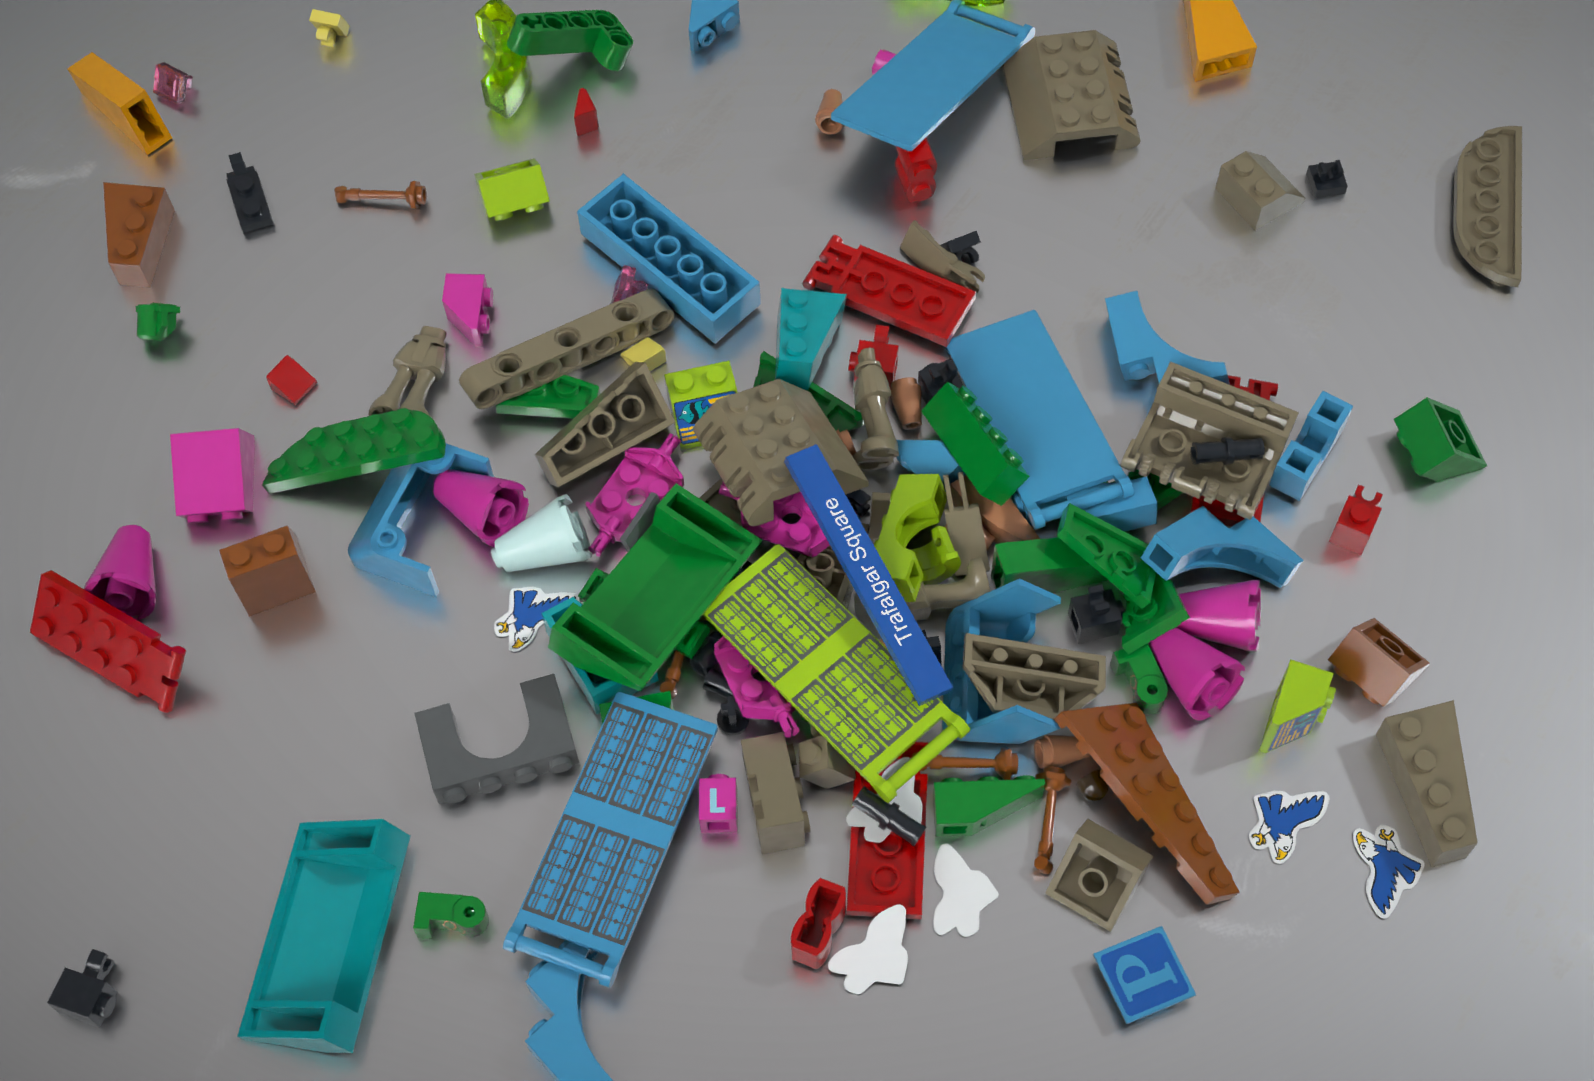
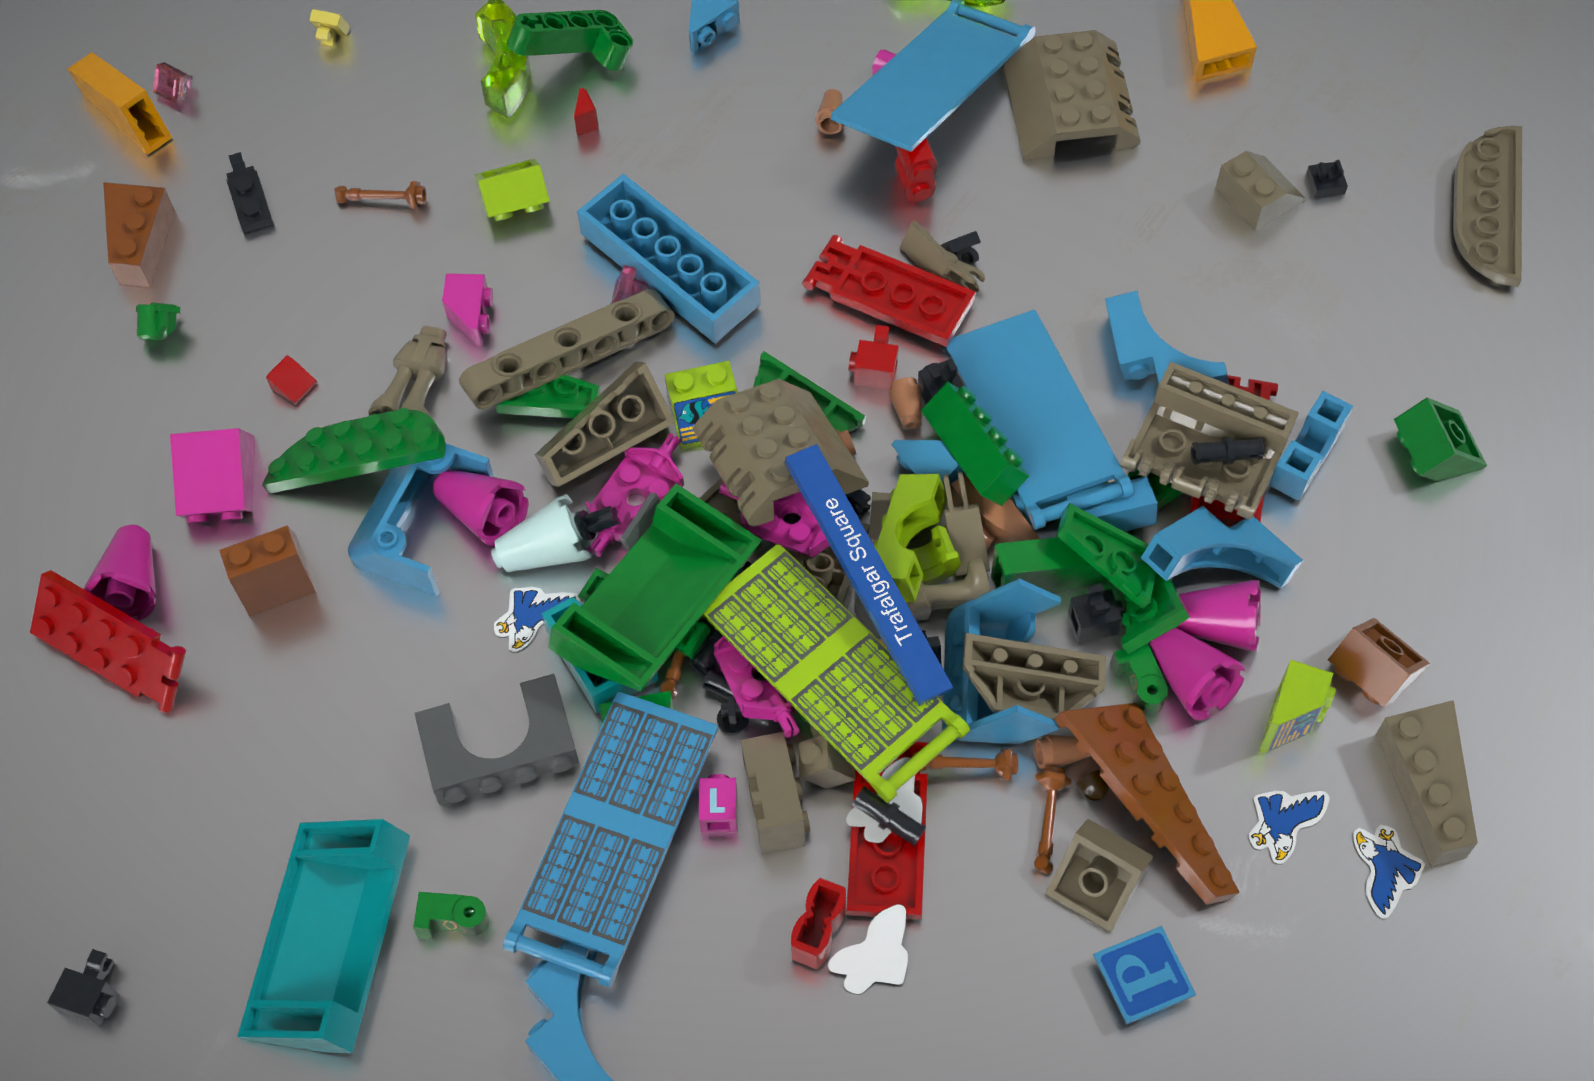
(596, 521): none -> black piece
(645, 351): light yellow slope -> none
(805, 332): teal wedge -> none
(870, 397): dark tan piece -> none
(963, 895): white sticker -> none
(971, 806): green slope -> none
(1356, 521): red brick -> none

